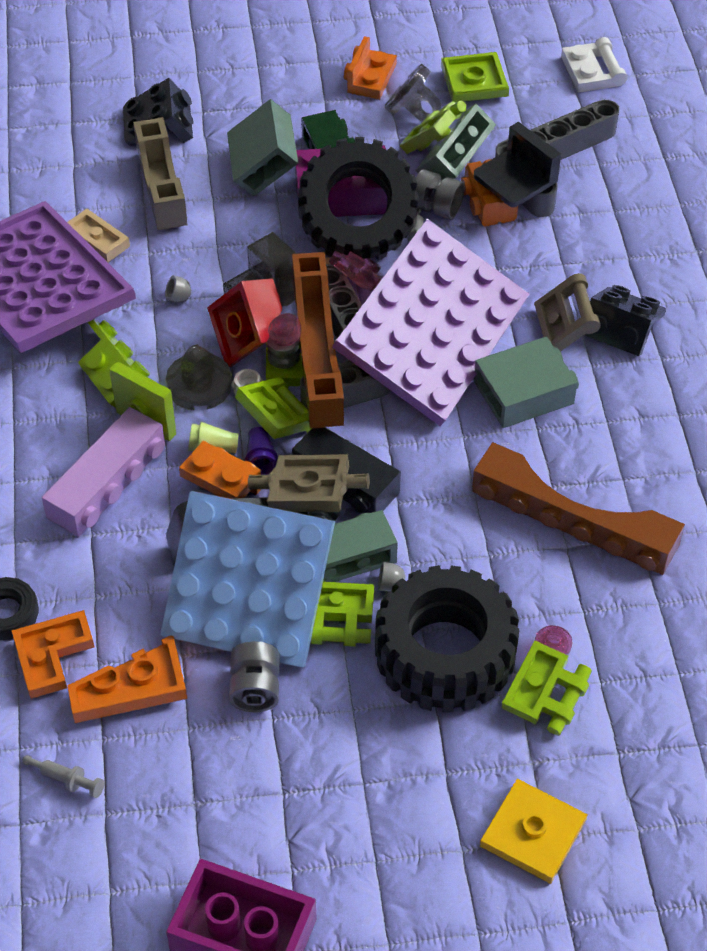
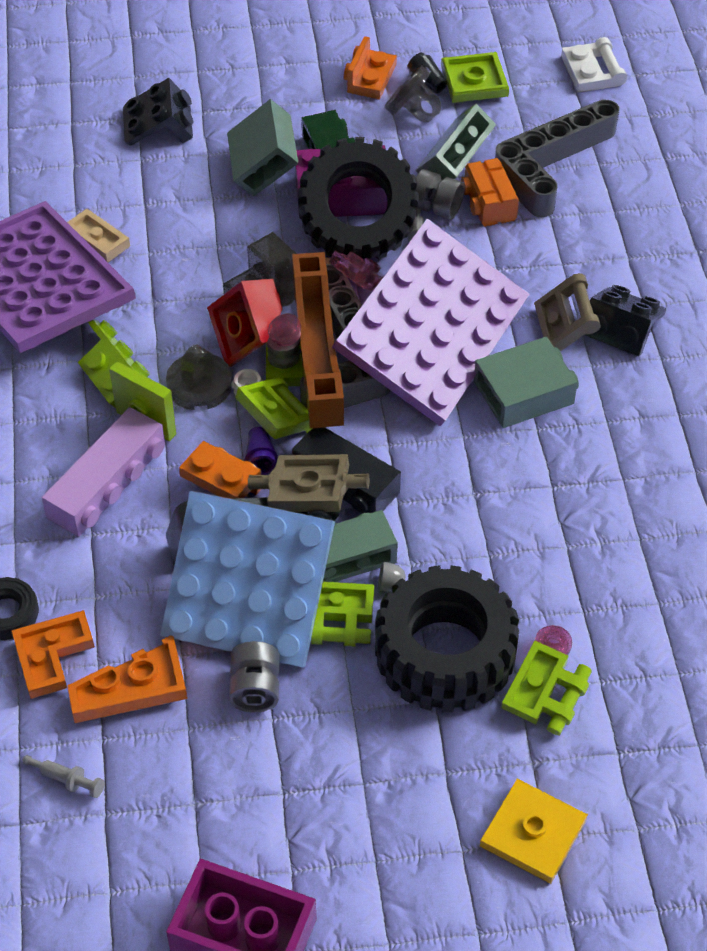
(159, 174): dark tan arch -> none
(177, 289): light grey hinge -> none
(214, 436): yellowish green cone -> none
(433, 127): lime plate -> none
(435, 81): none -> black cone
(522, 170): black bracket -> none
(637, 536): dark orange arch -> none

